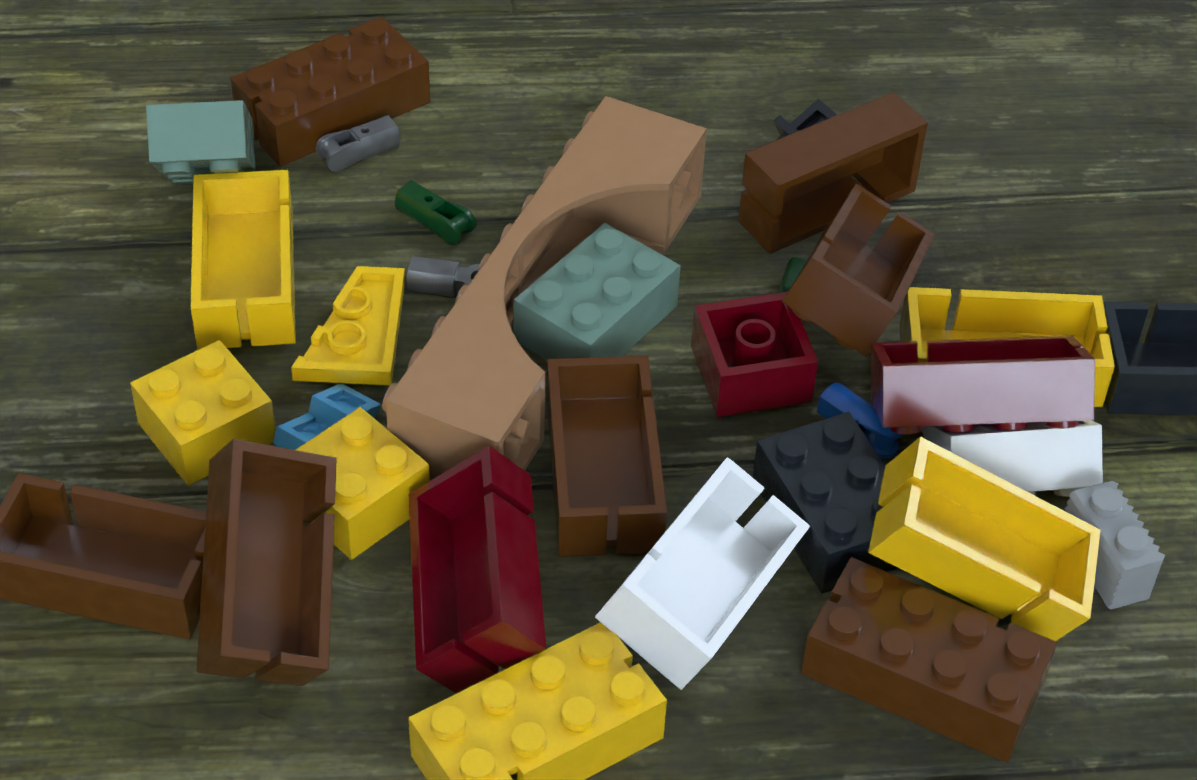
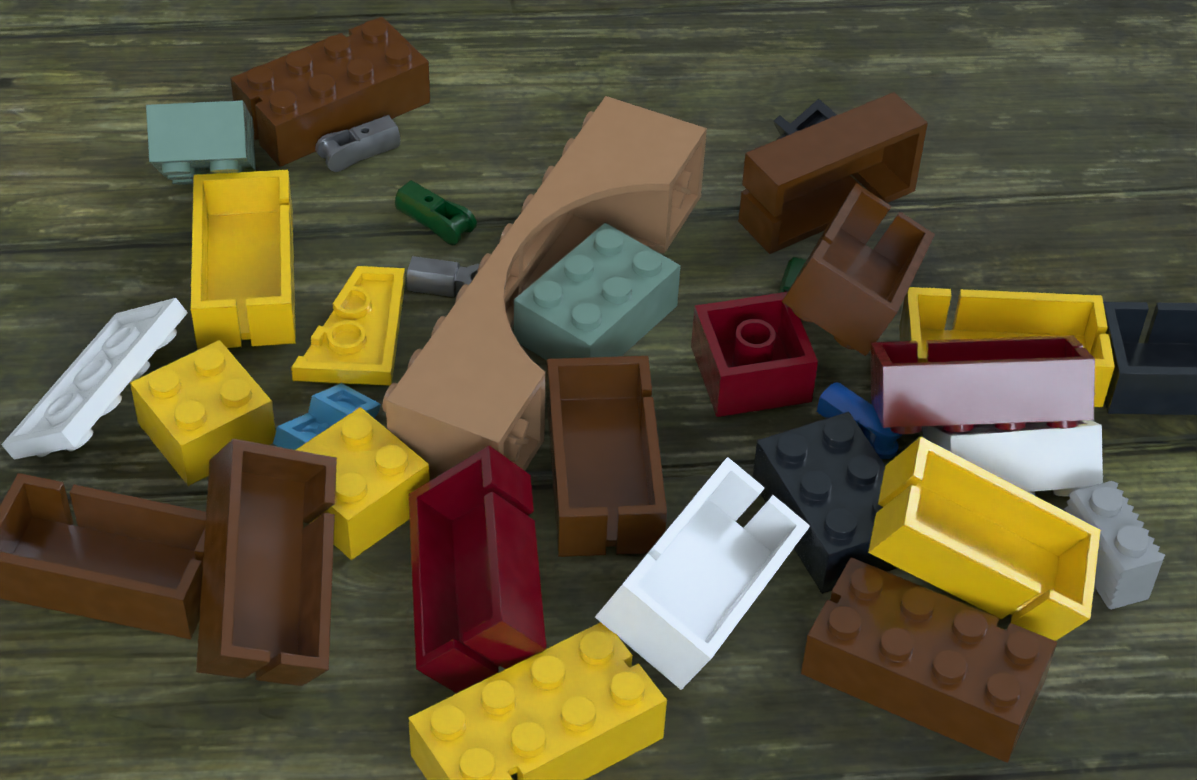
(95, 380): none -> white plate

